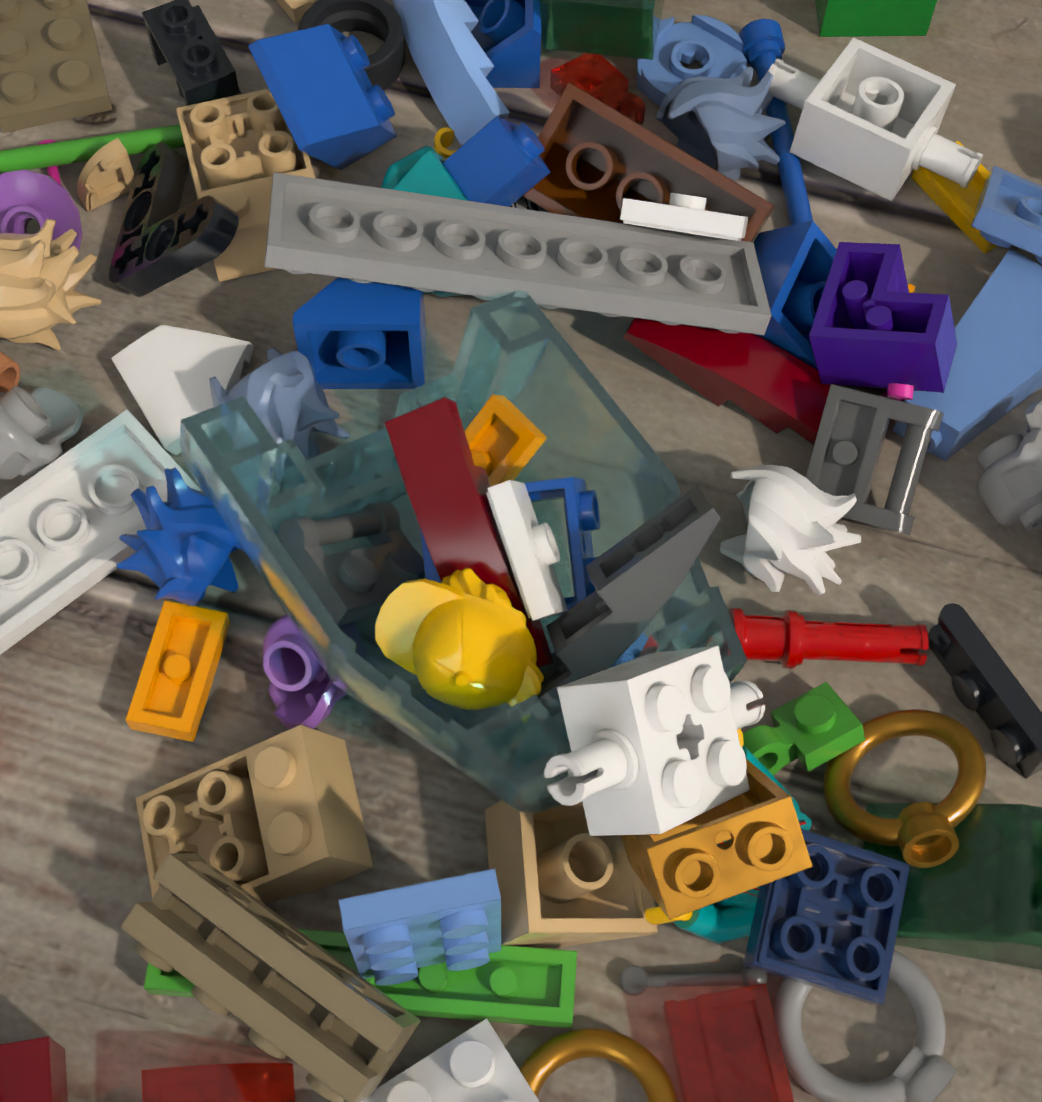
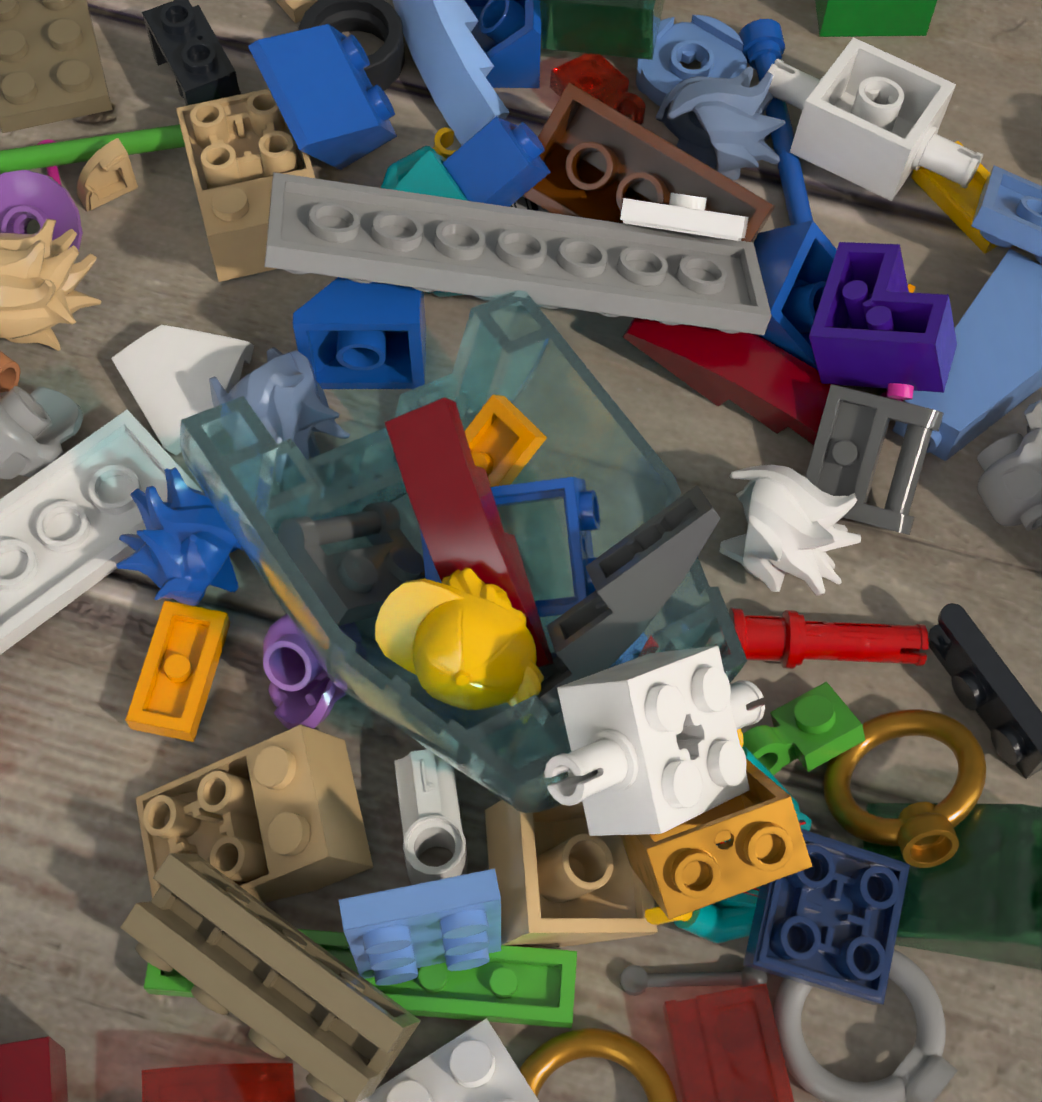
(156, 238): black beam -> none
(429, 815): none -> white piece
(529, 549): white plate -> none

